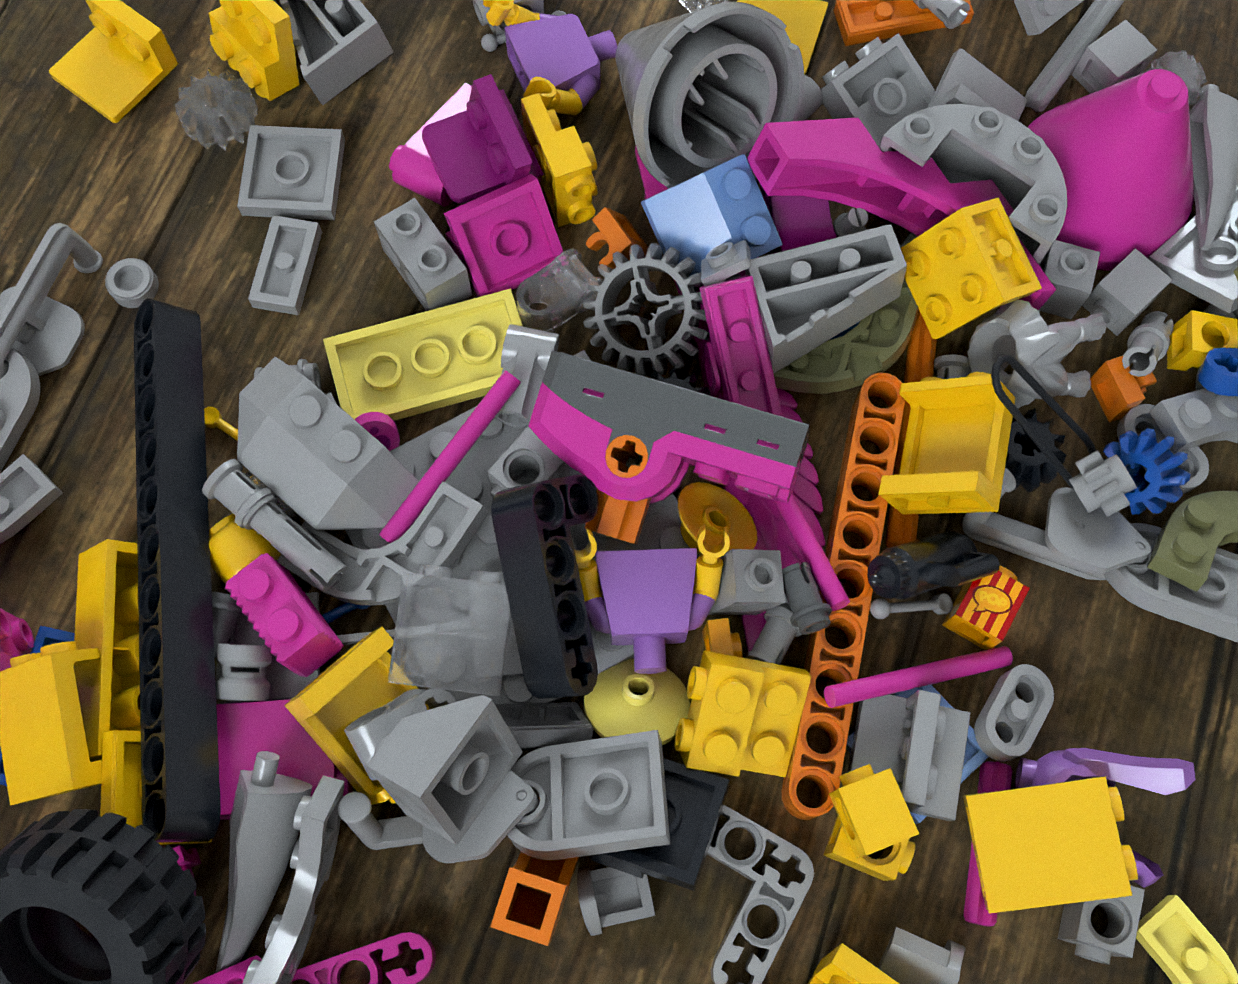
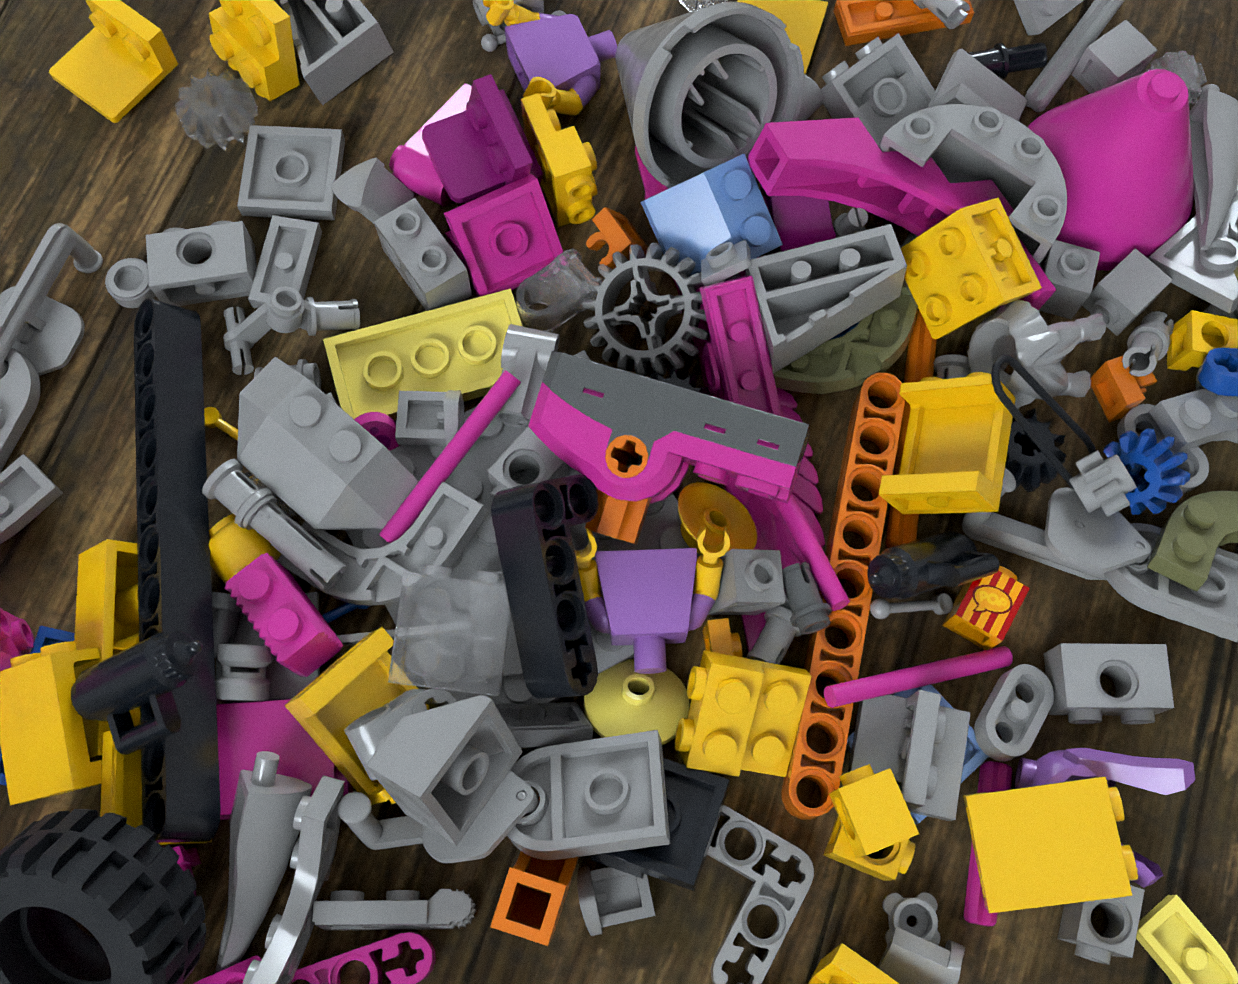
(133, 678): none -> black piece
(181, 281): none -> light grey brick
(284, 313): none -> light grey pin
(371, 189): none -> light grey tile
(398, 912): none -> light grey hinge
(428, 417): none -> light grey tile
(921, 907): none -> light grey plate
(1013, 59): none -> black axle
(1136, 670): none -> light grey brick

